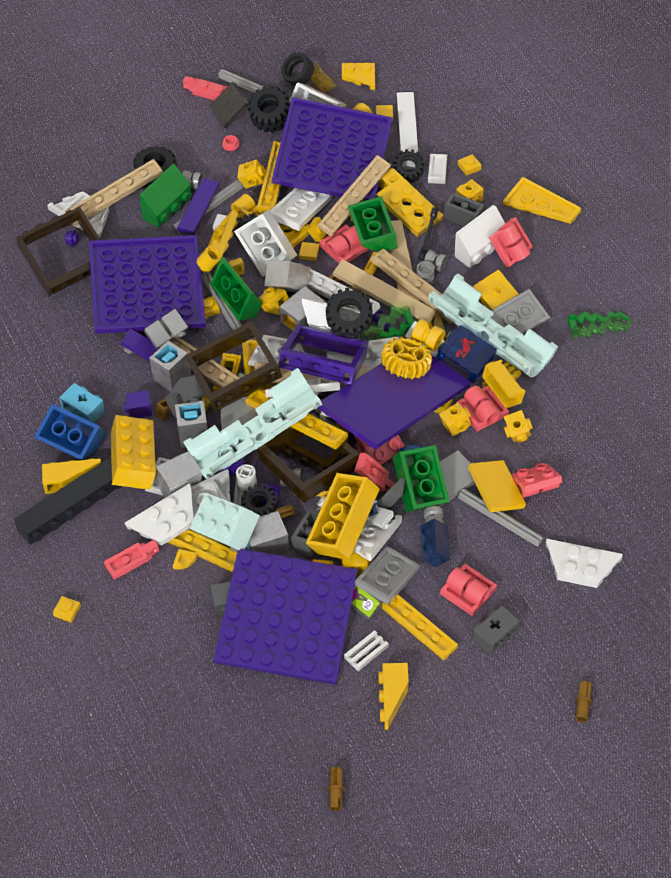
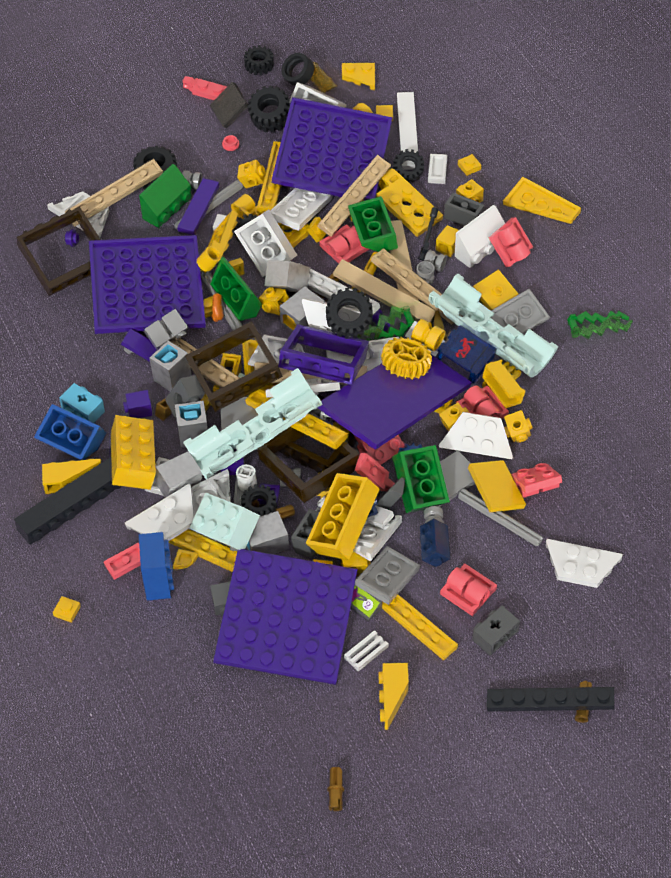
(156, 566): none -> blue brick
(217, 308): none -> orange arm
(240, 81): light grey axle -> none
(259, 66): none -> black tyre
(309, 251): yellow tile -> none
(446, 241): none -> yellow brick
(478, 435): none -> white wing
(551, 699): none -> black plate

